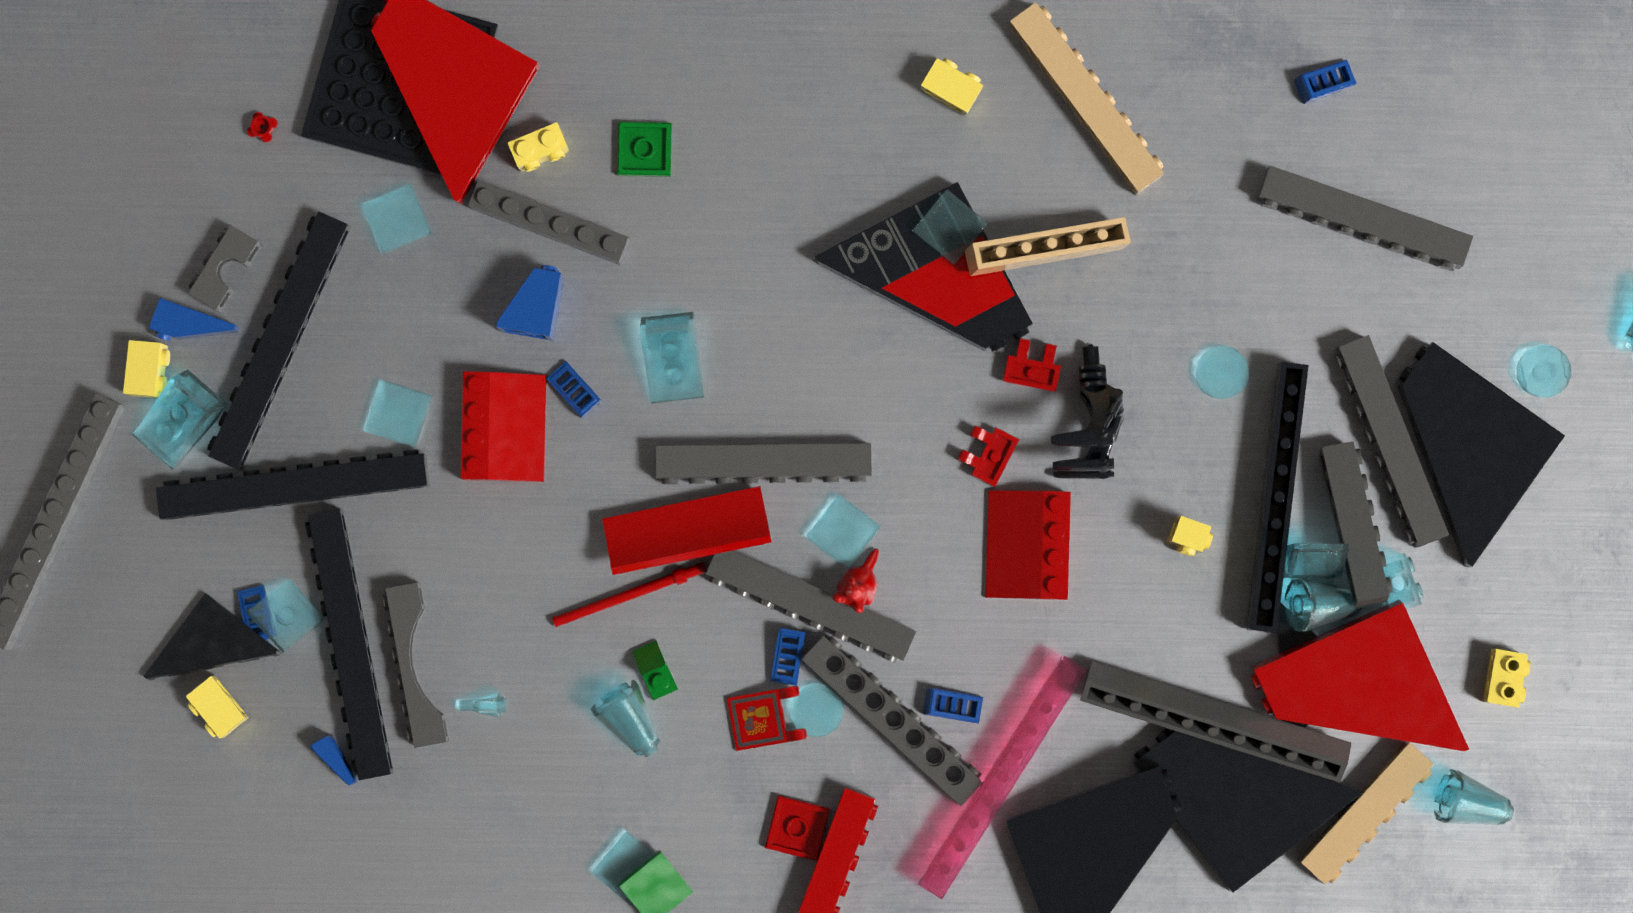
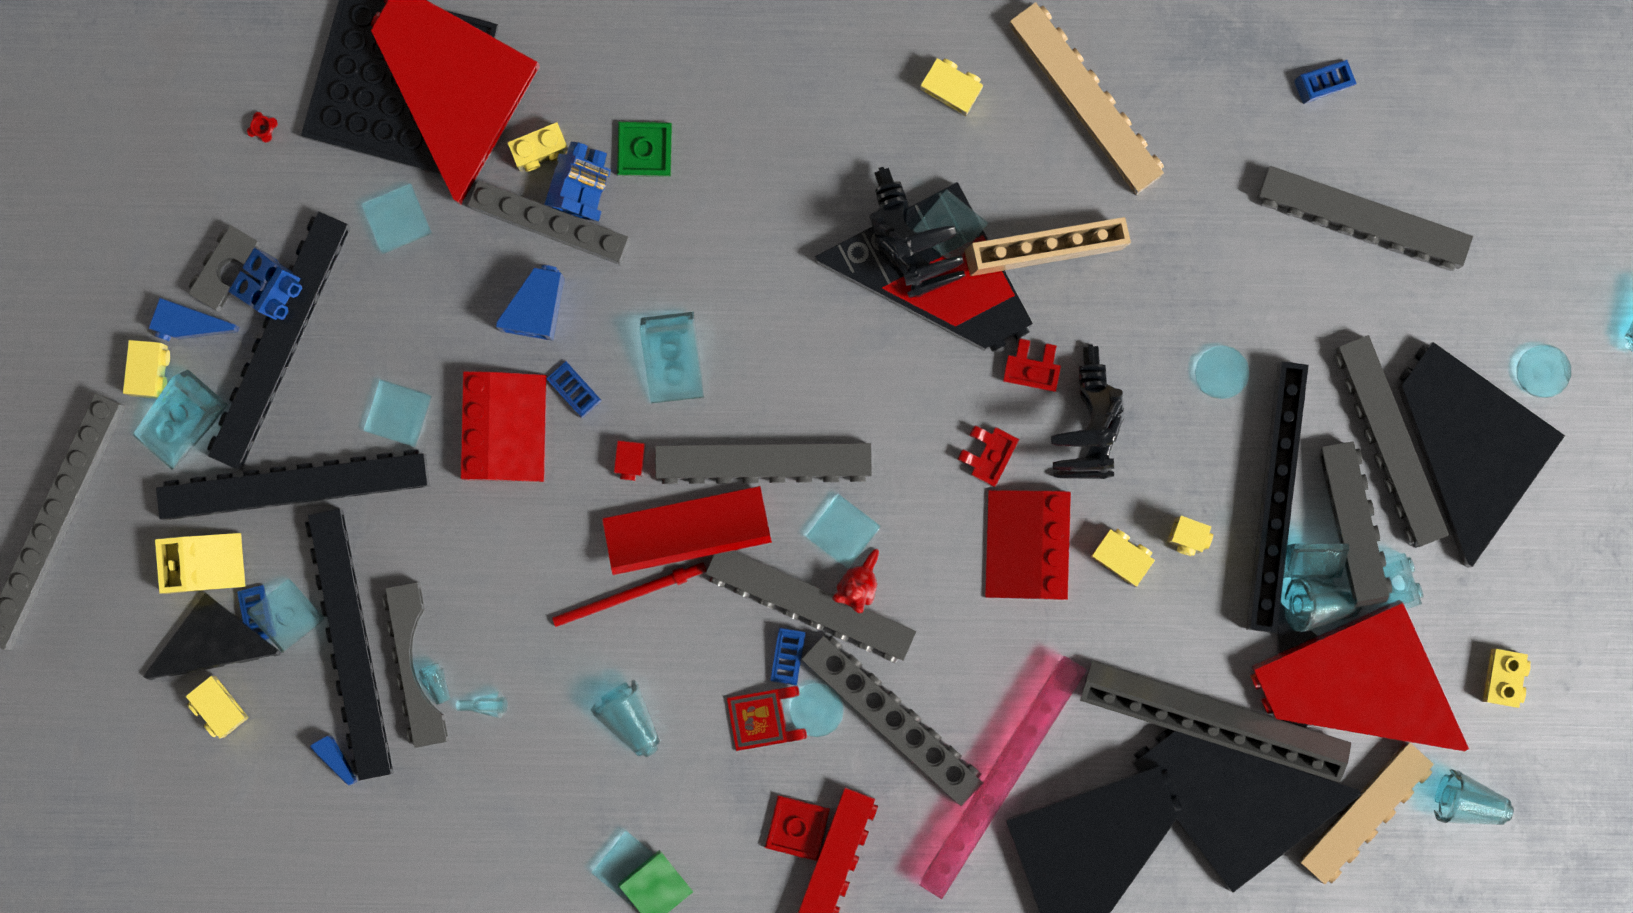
(200, 563): none -> light yellow slope
(269, 287): none -> blue hips
(435, 682): none -> clear light blue cone
(578, 182): none -> blue hips
(629, 460): none -> red brick
(654, 670): green slope -> none
(902, 244): none -> black piece
(930, 701): blue slope -> none
(1123, 557): none -> light yellow brick

